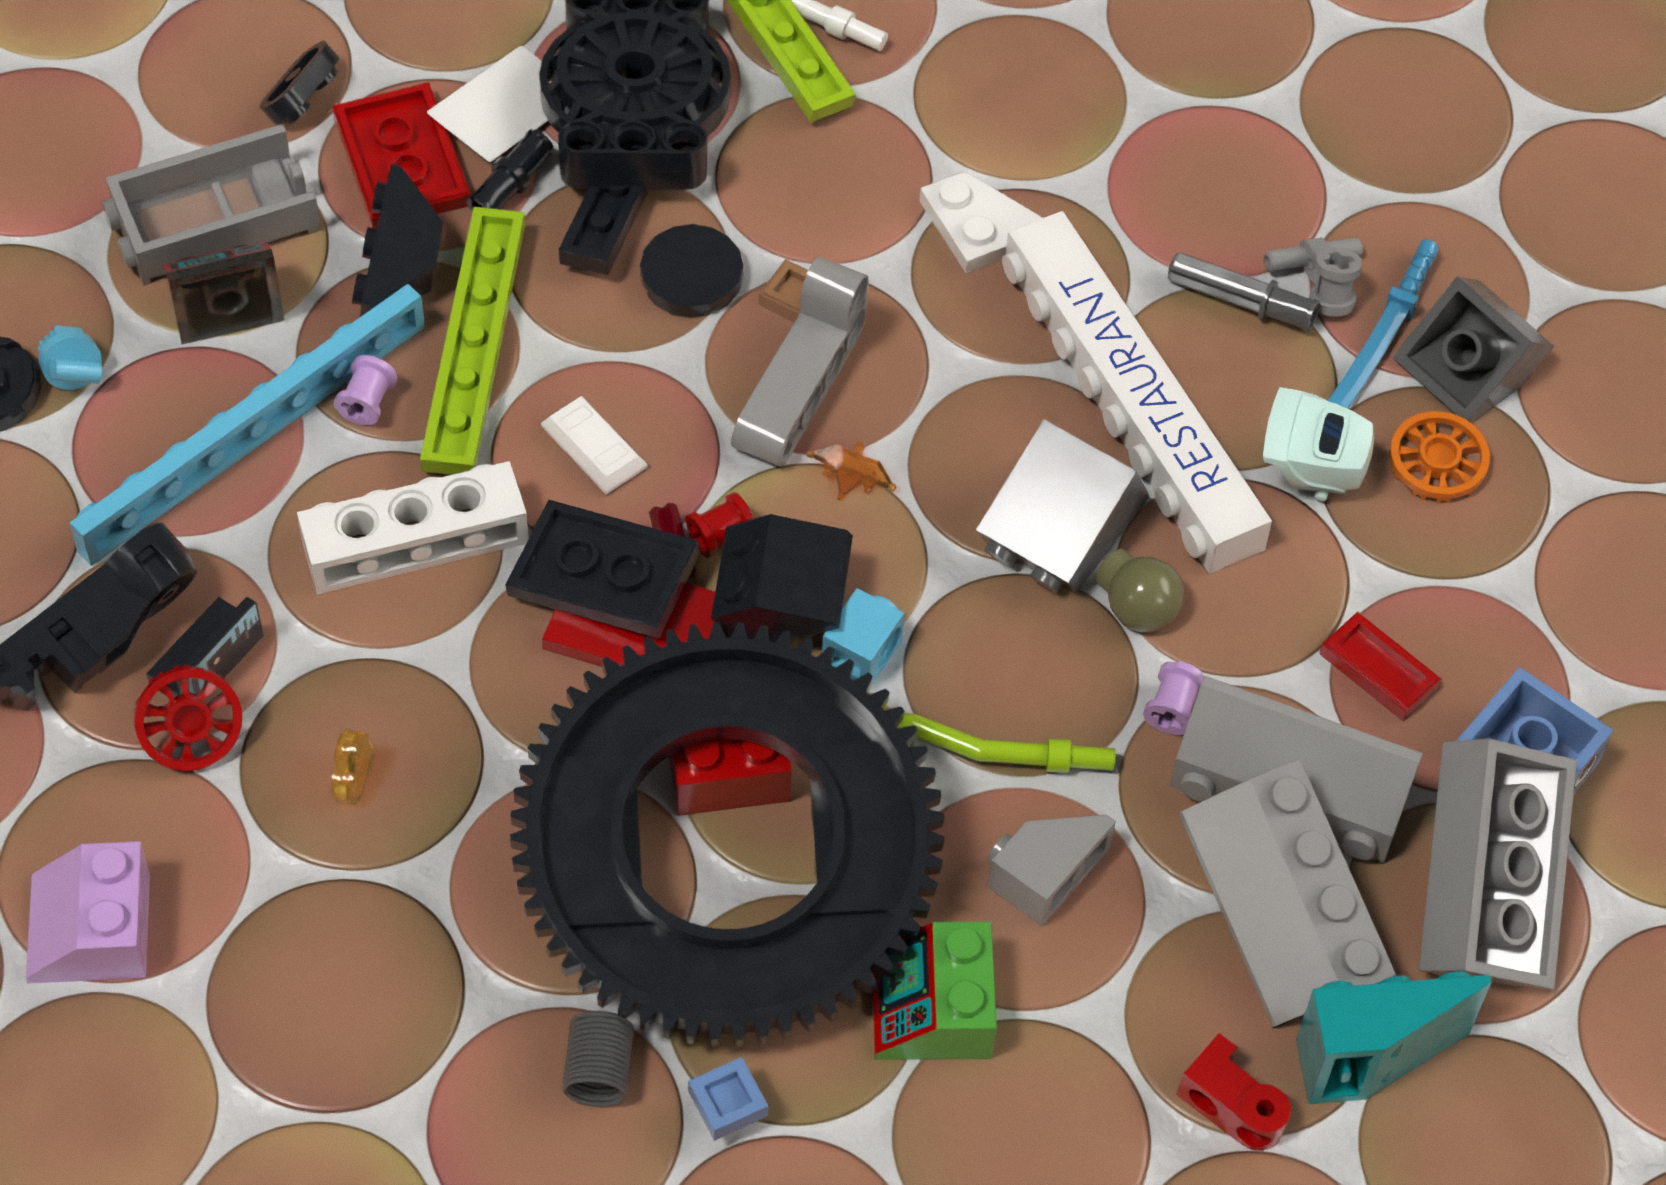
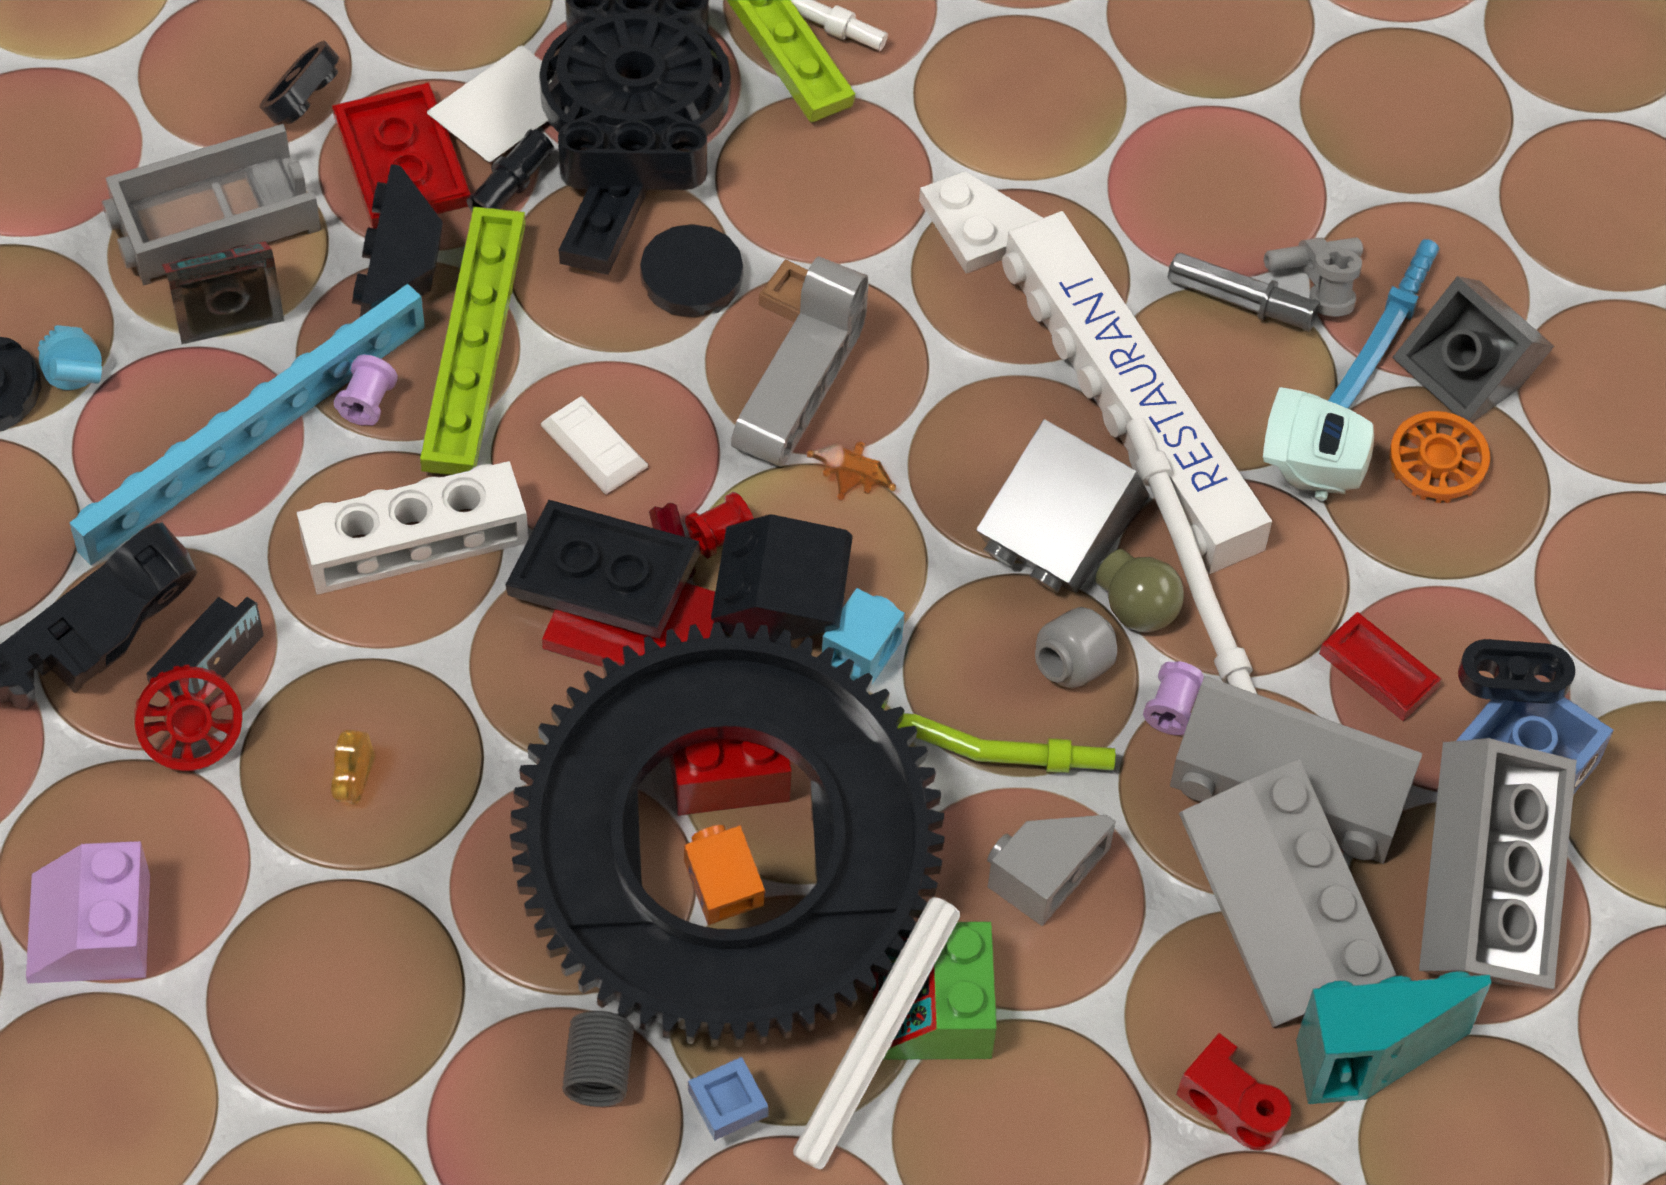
(723, 873): none -> orange brick
(876, 1033): none -> white axle
(1076, 647): none -> light grey head
(1156, 472): none -> white bar
(1514, 671): none -> black plate

